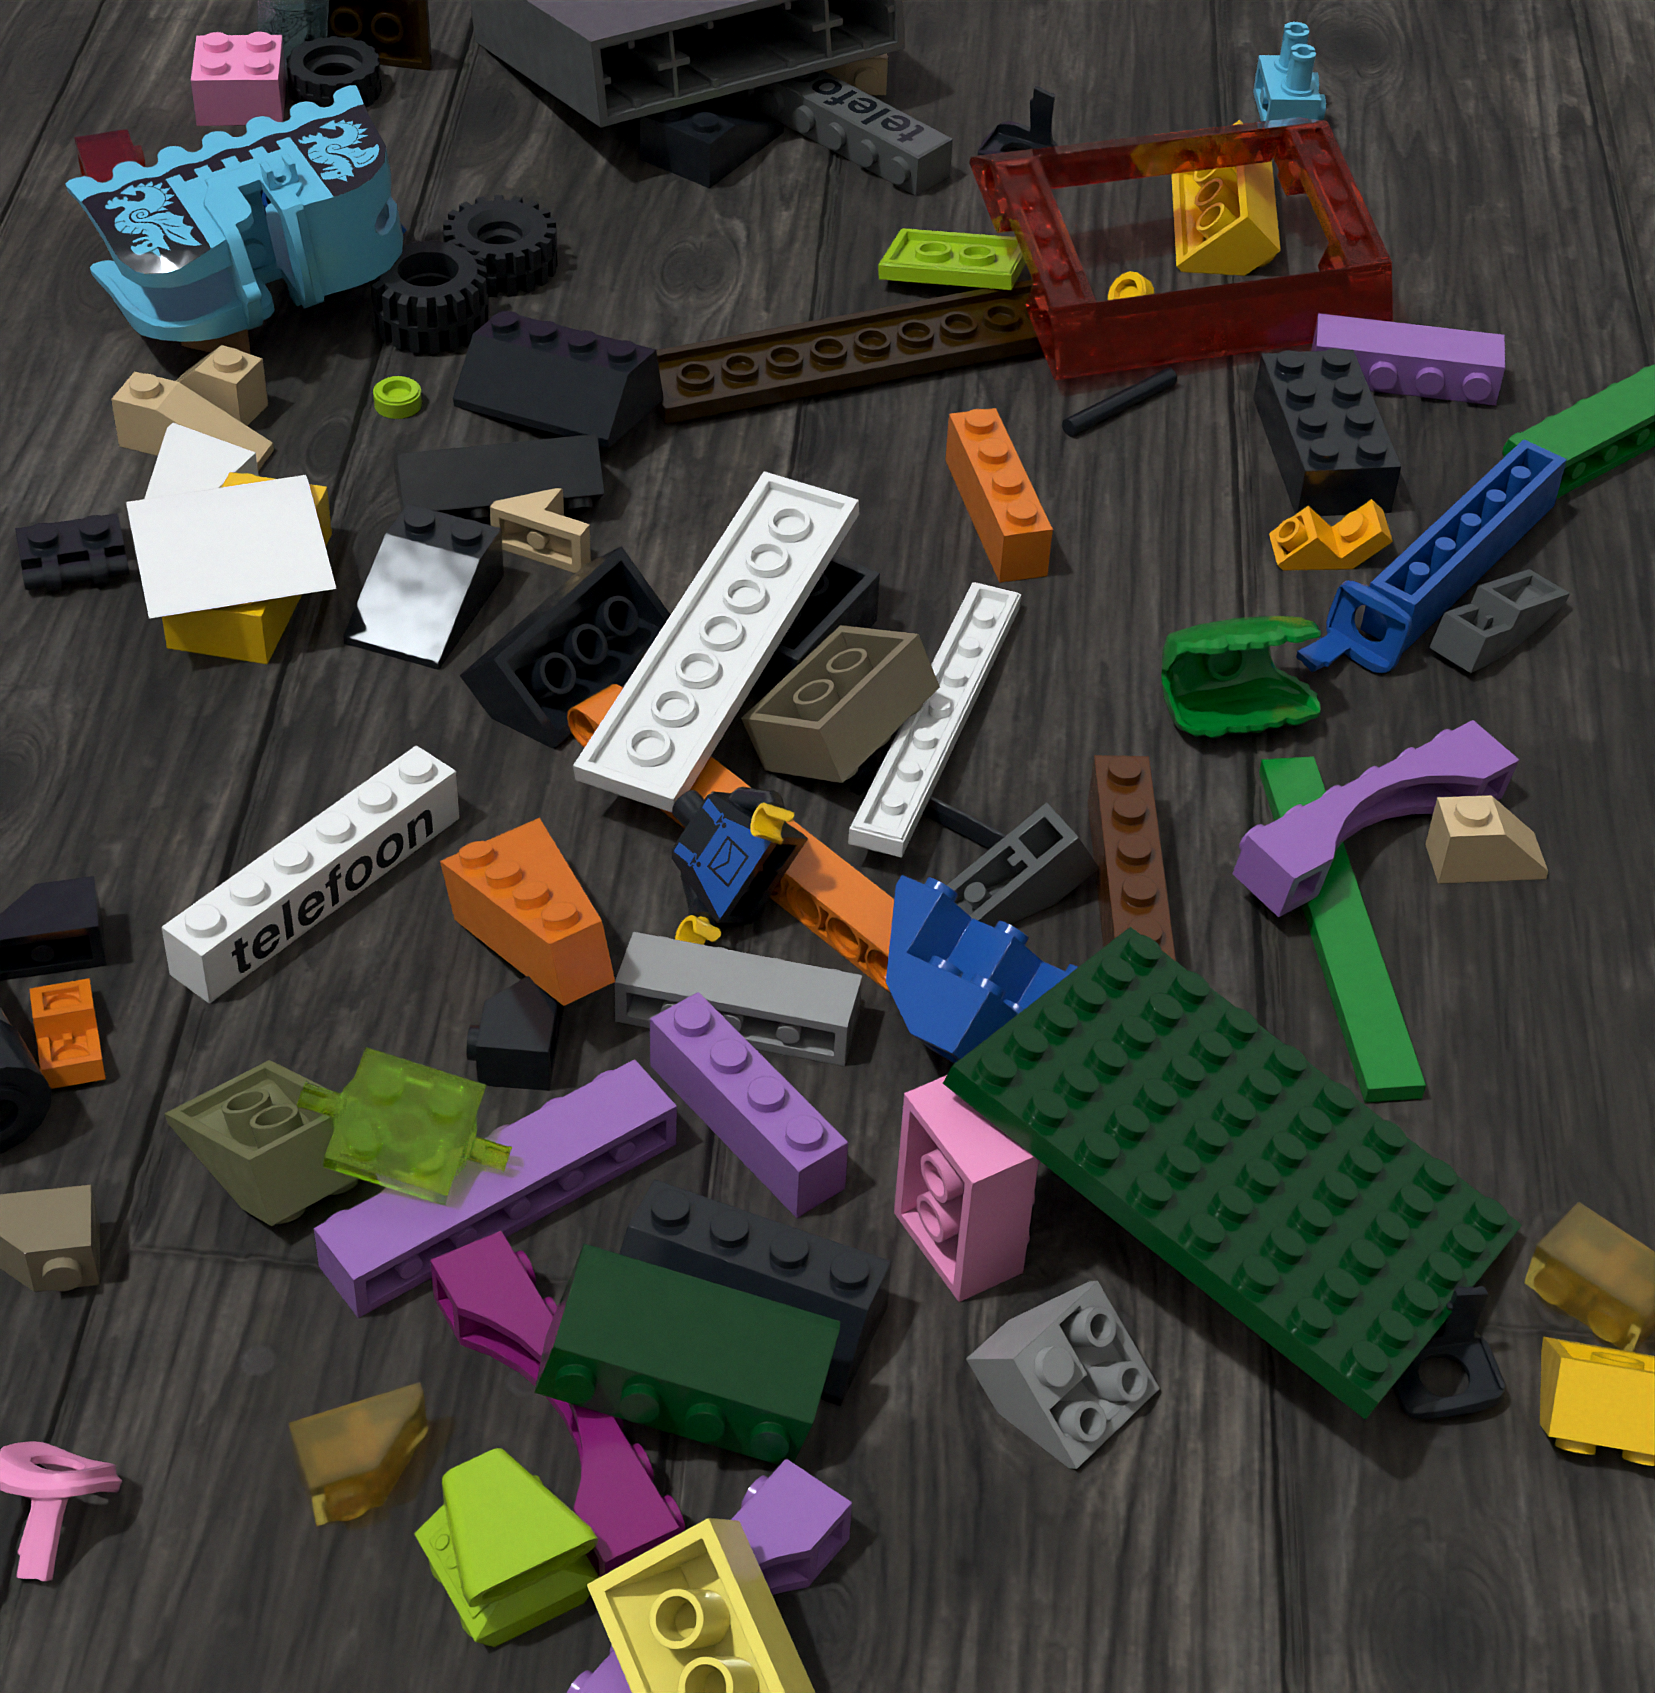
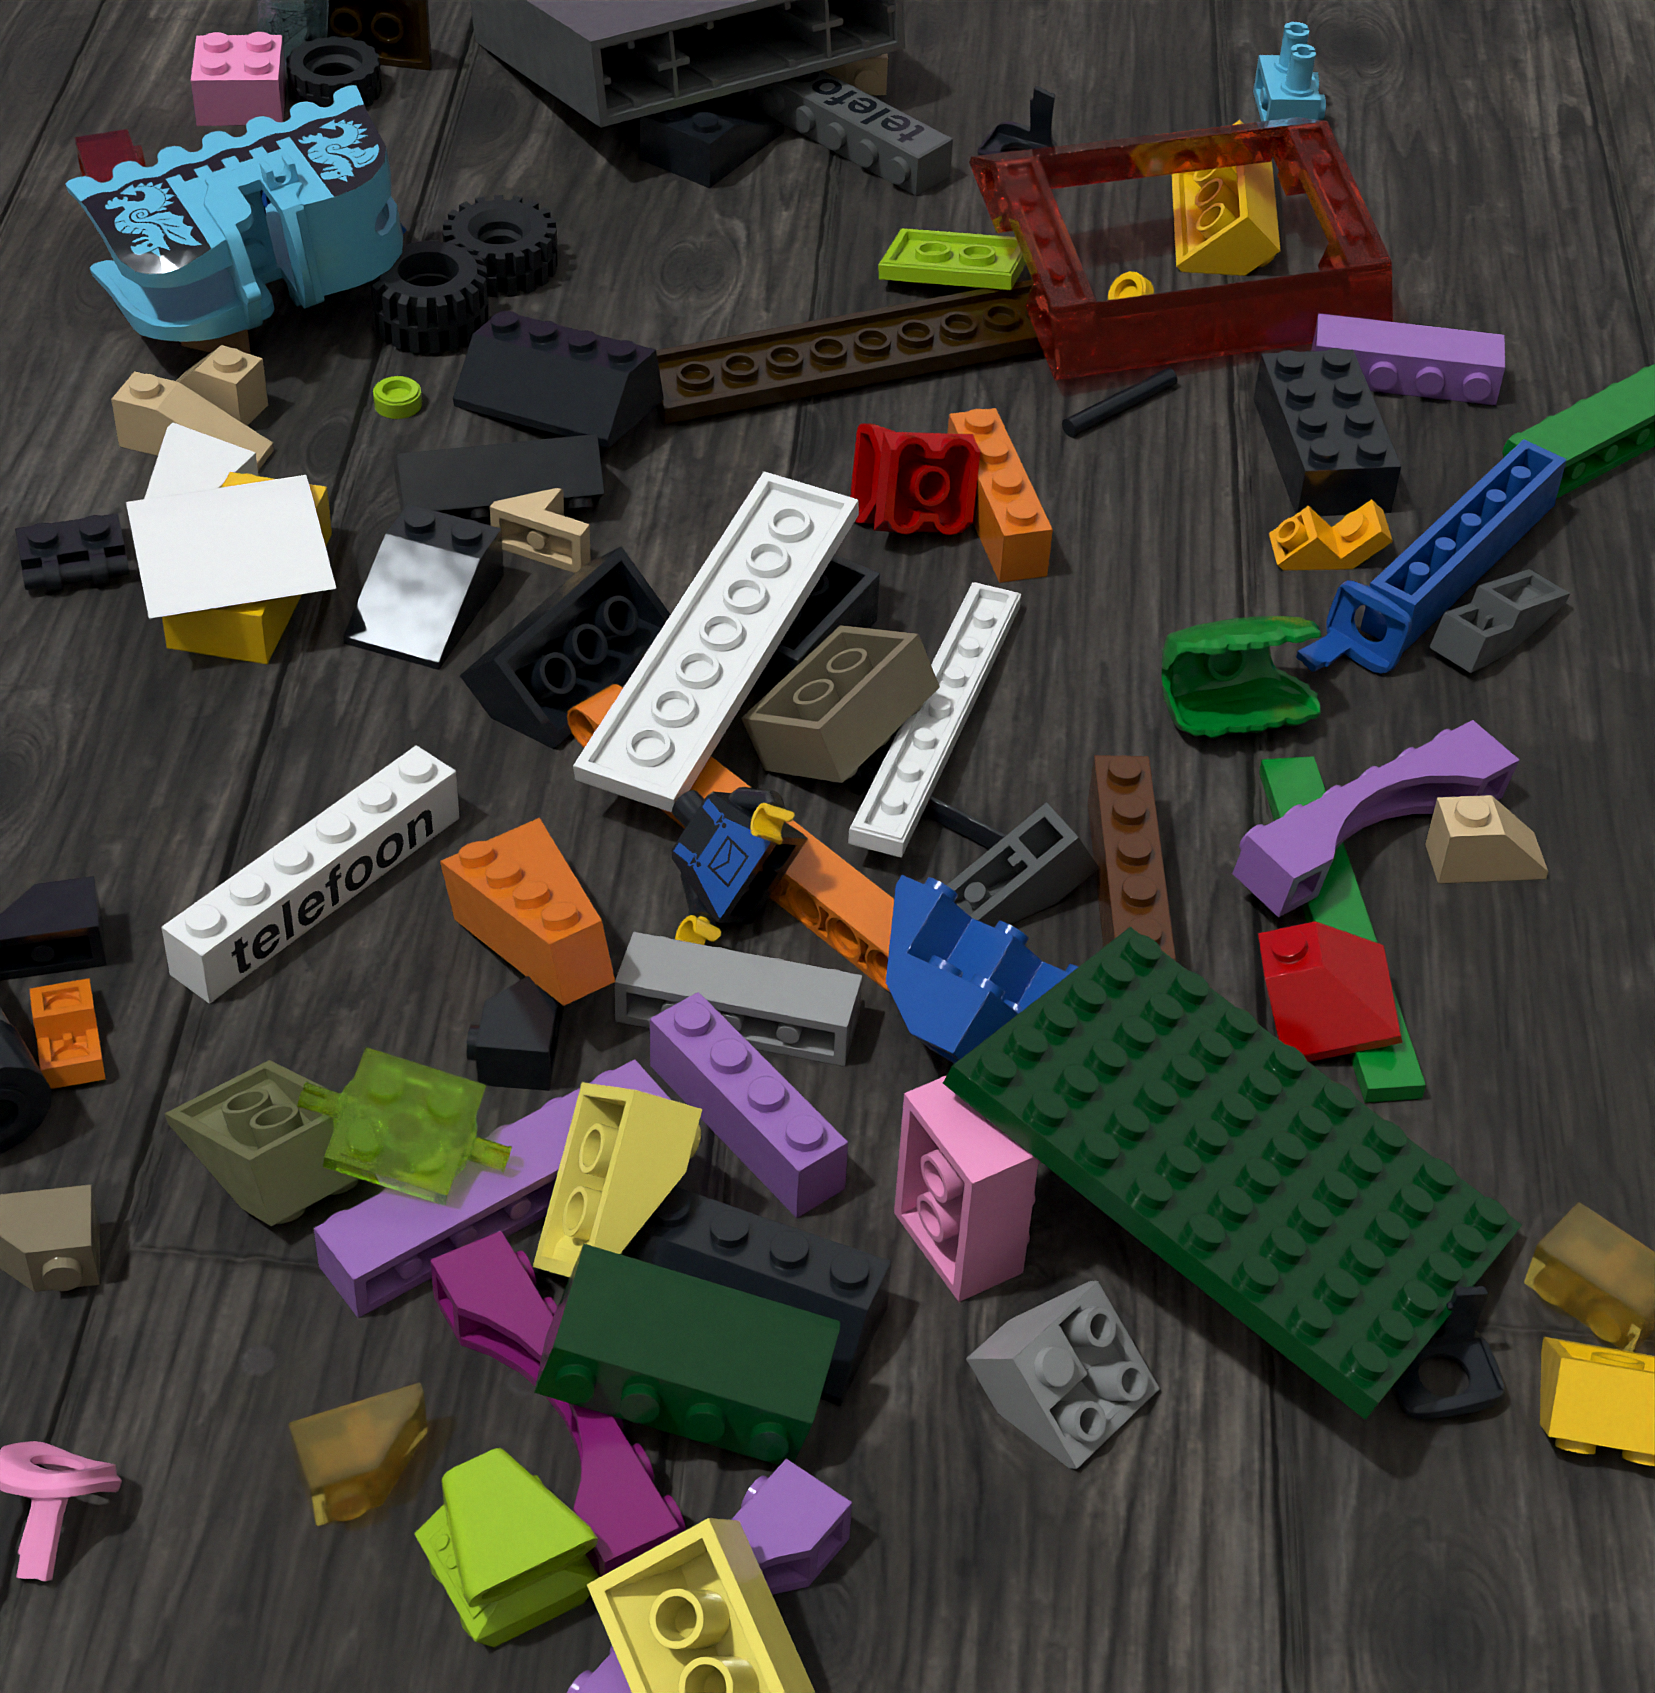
(614, 1171): none -> light yellow slope
(915, 480): none -> red piece
(1328, 990): none -> red slope

